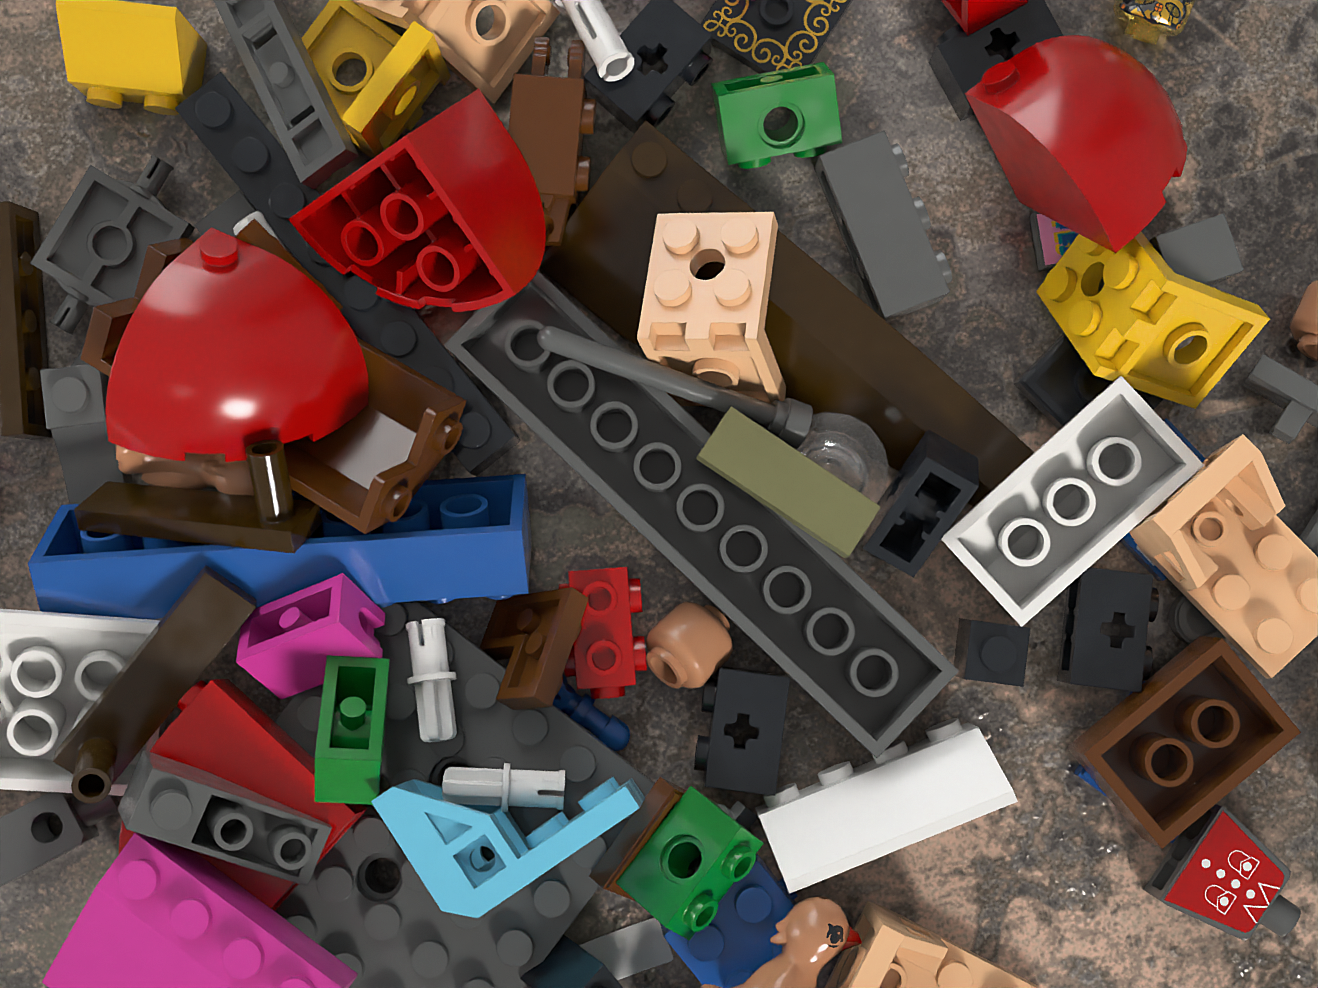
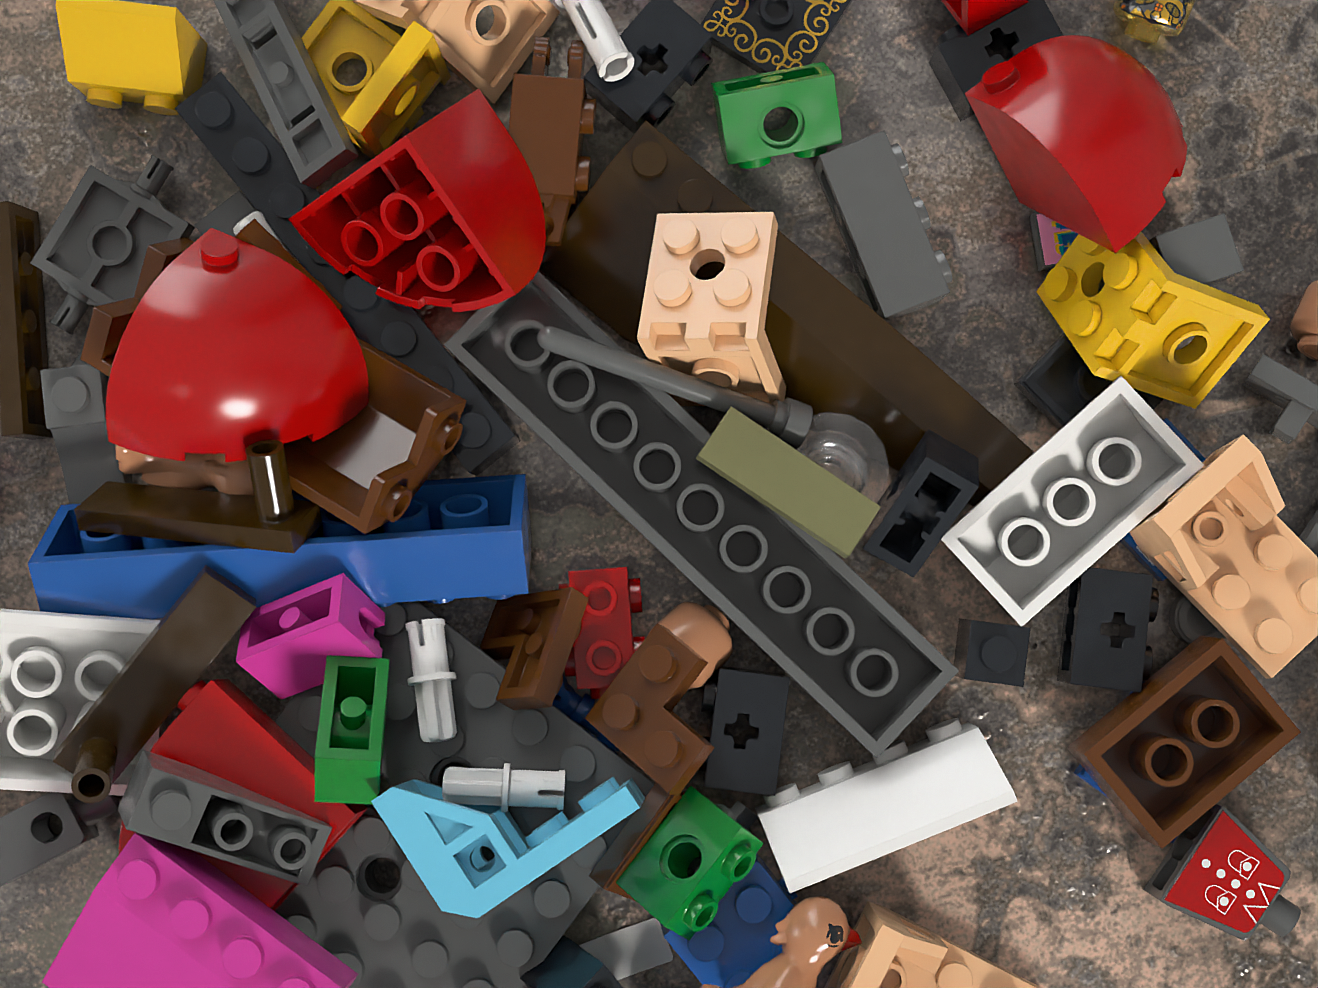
(639, 715): none -> reddish brown plate

